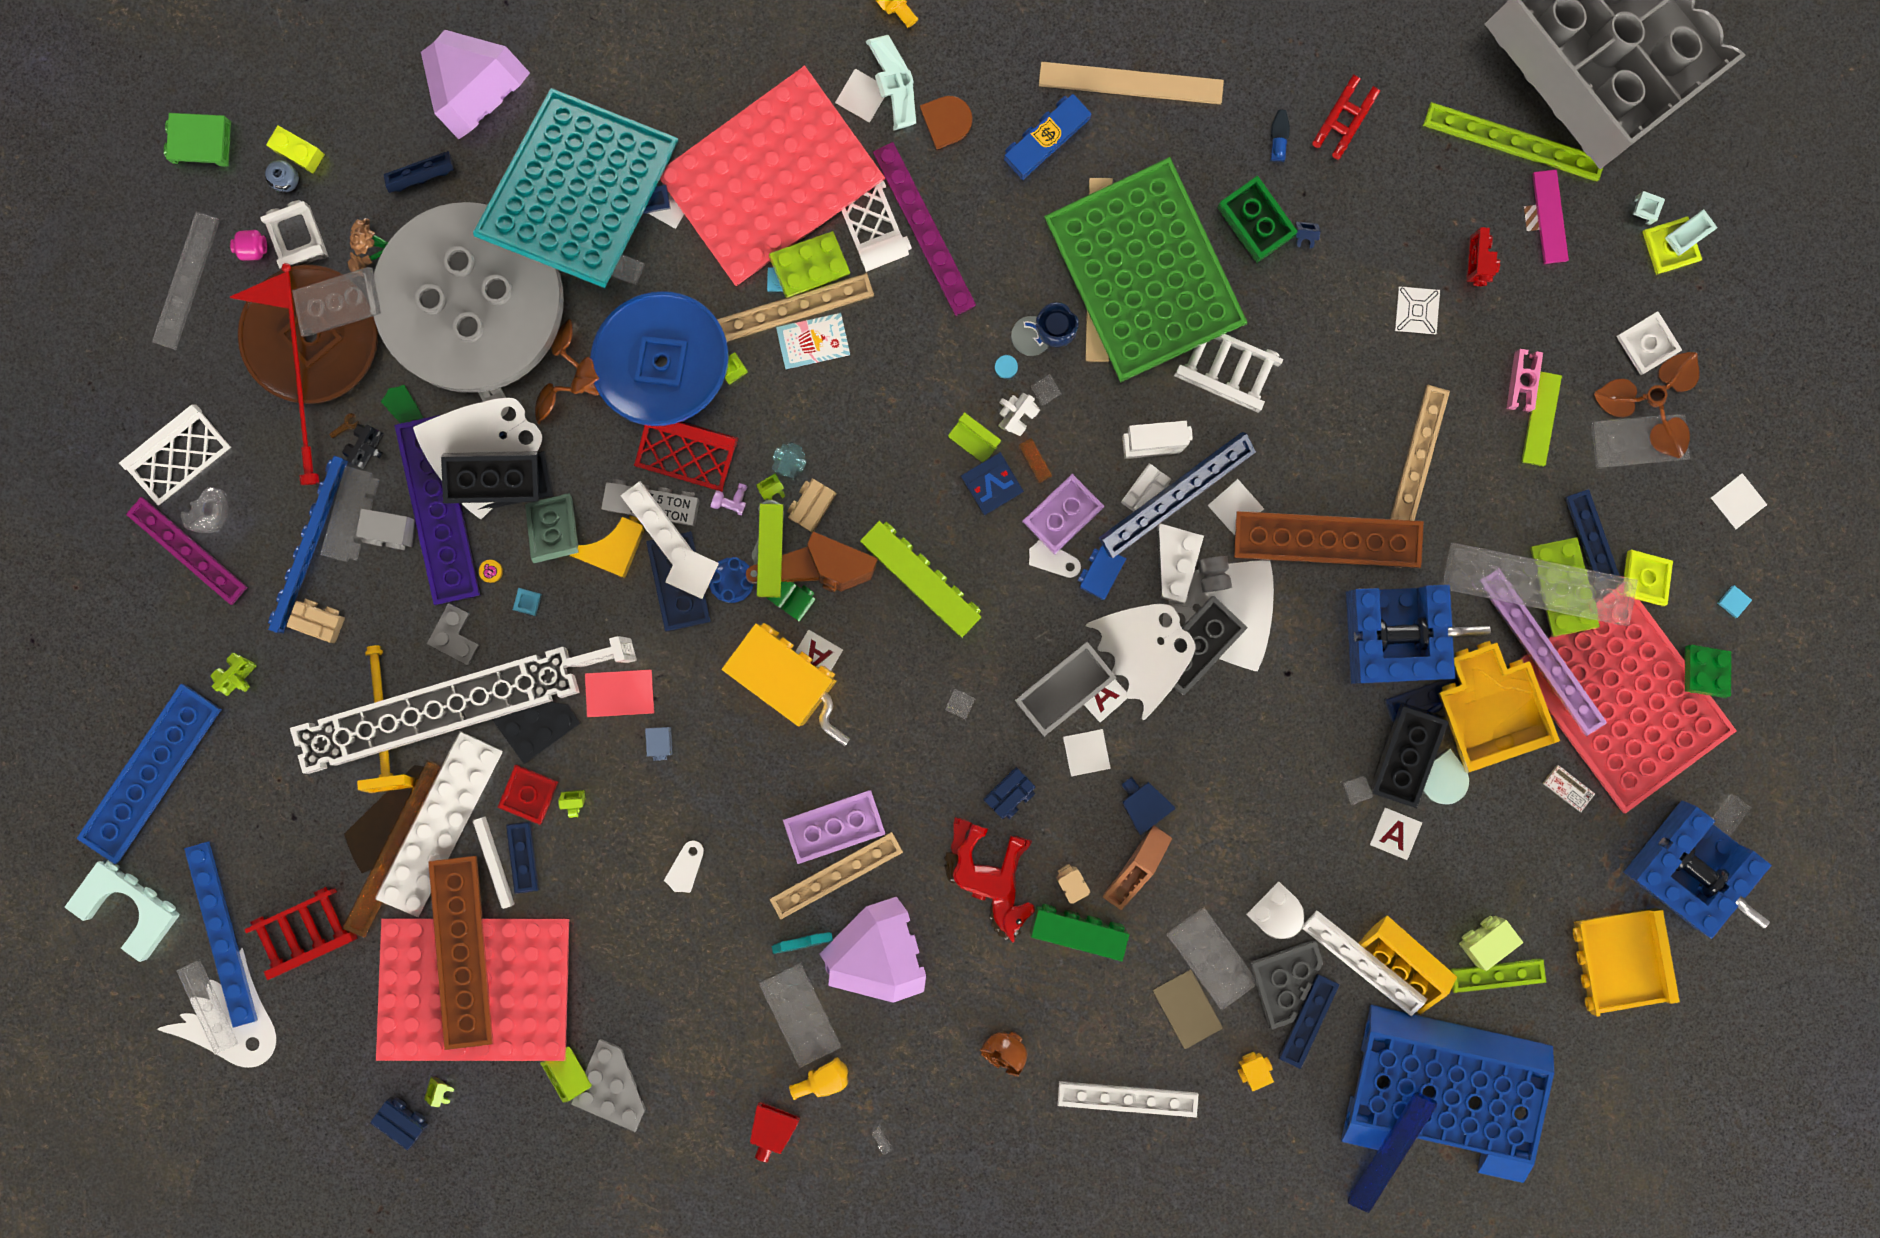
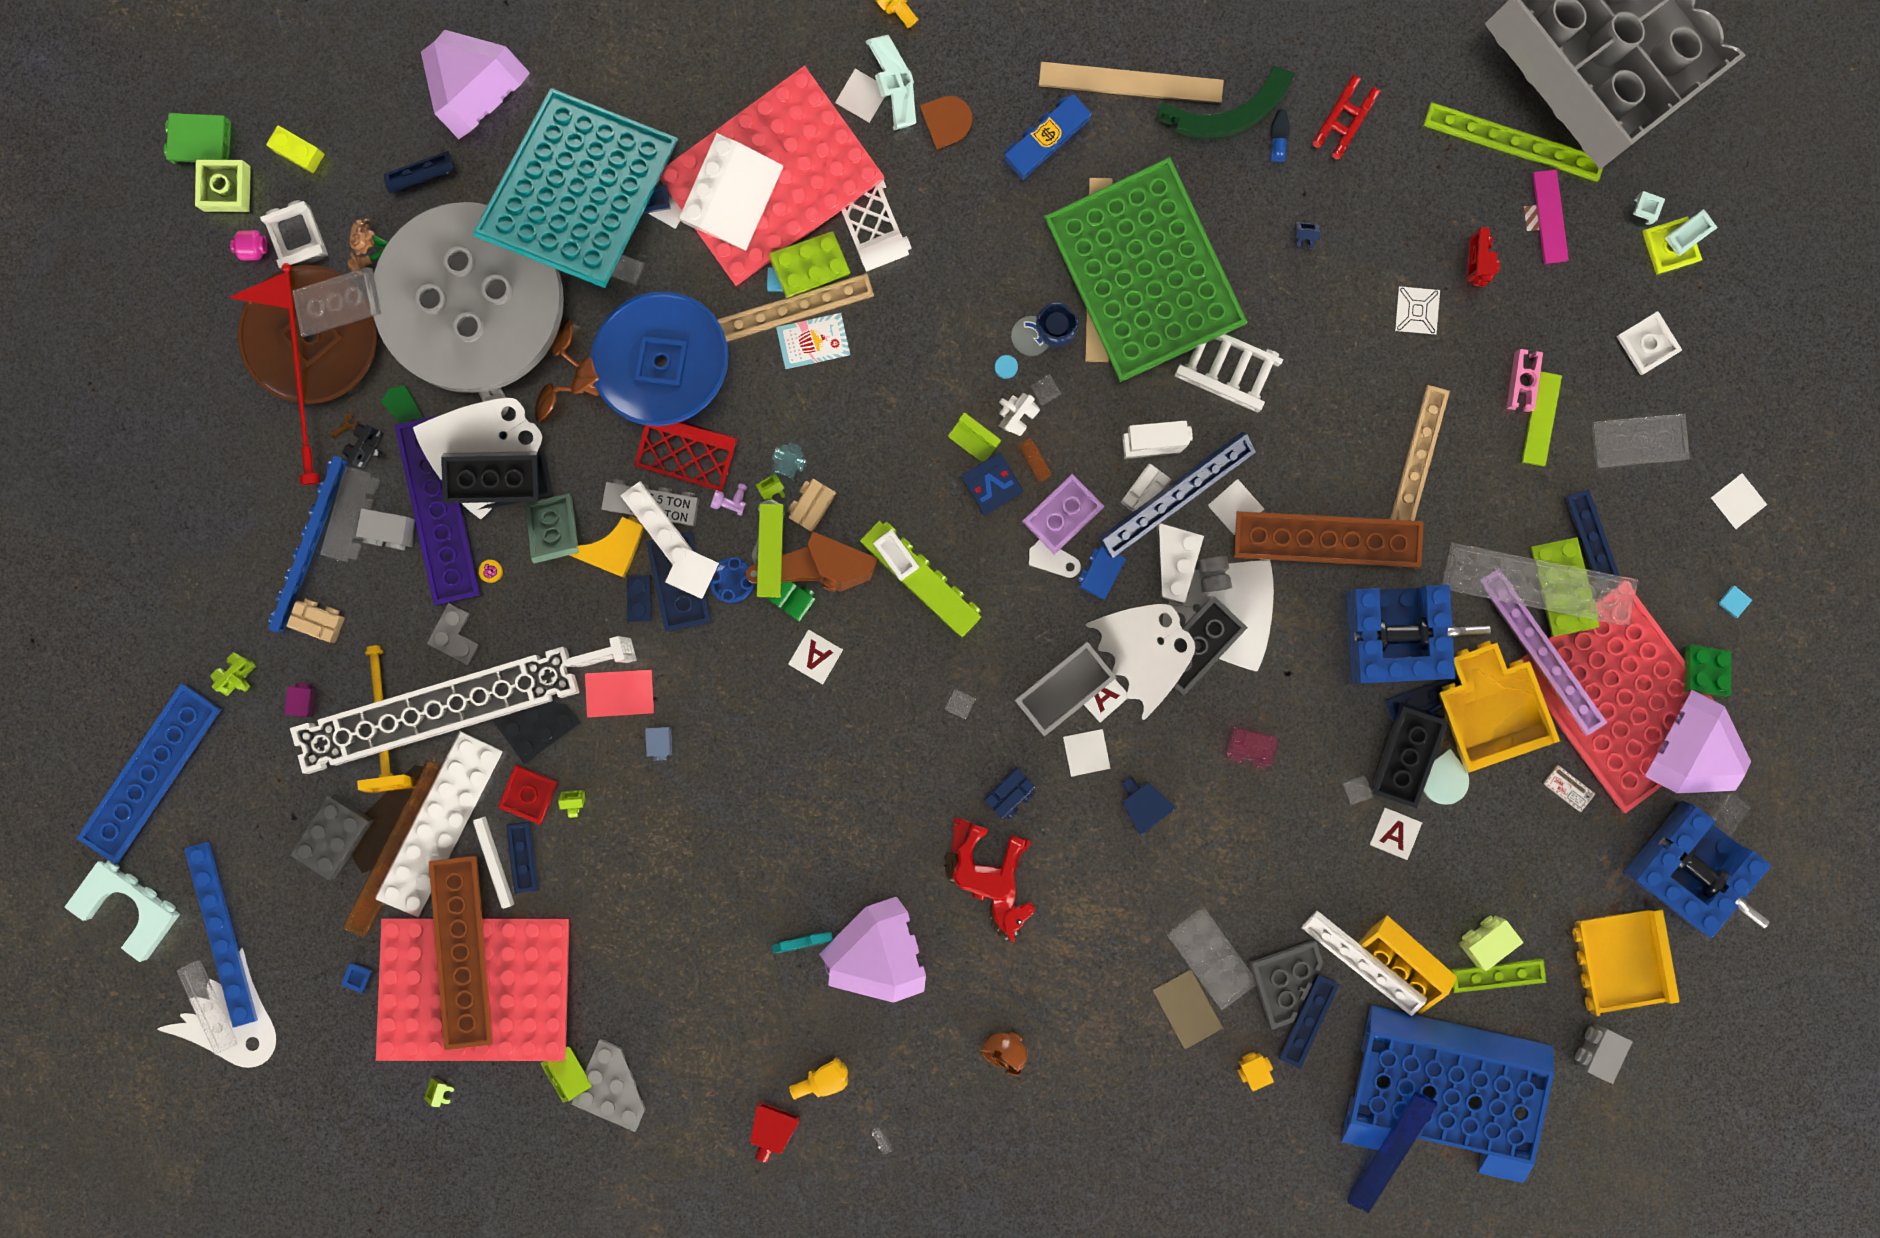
(161, 439): white fence -> none
(185, 280): clear tile -> none
(186, 550): magenta plate -> none
(208, 512): clear piece -> none
(222, 186): none -> yellowish green brick
(281, 176): sand blue head -> none
(298, 955): red fence -> none
(300, 700): none -> magenta brick
(332, 837): none -> dark grey brick
(357, 977): none -> blue plate
(399, 1122): dark blue brick -> none
(527, 601): medium azure tile -> none
(638, 598): none -> dark blue plate
(685, 868): white piece -> none
(731, 192): none -> white slope
(735, 369): lime tile -> none
(783, 678): yellow piece -> none
(800, 1015): clear plate -> none
(834, 826): lavender plate -> none
(836, 875): tan plate -> none
(896, 555): none -> white tile
(924, 228): magenta plate -> none
(1072, 883): tan brick -> none
(1079, 933): green brick -> none
(1127, 1099): white tile -> none
(1138, 868): nougat arch -> none
(1232, 121): none -> dark green arch
(1252, 747): none -> clear pink brick
(1257, 219): green brick -> none
(1278, 913): white slope -> none
(1602, 1053): none -> light grey brick
(1652, 576): neon yellow tile -> none
(1680, 373): dark orange plant -> none
(1700, 750): none -> lavender panel

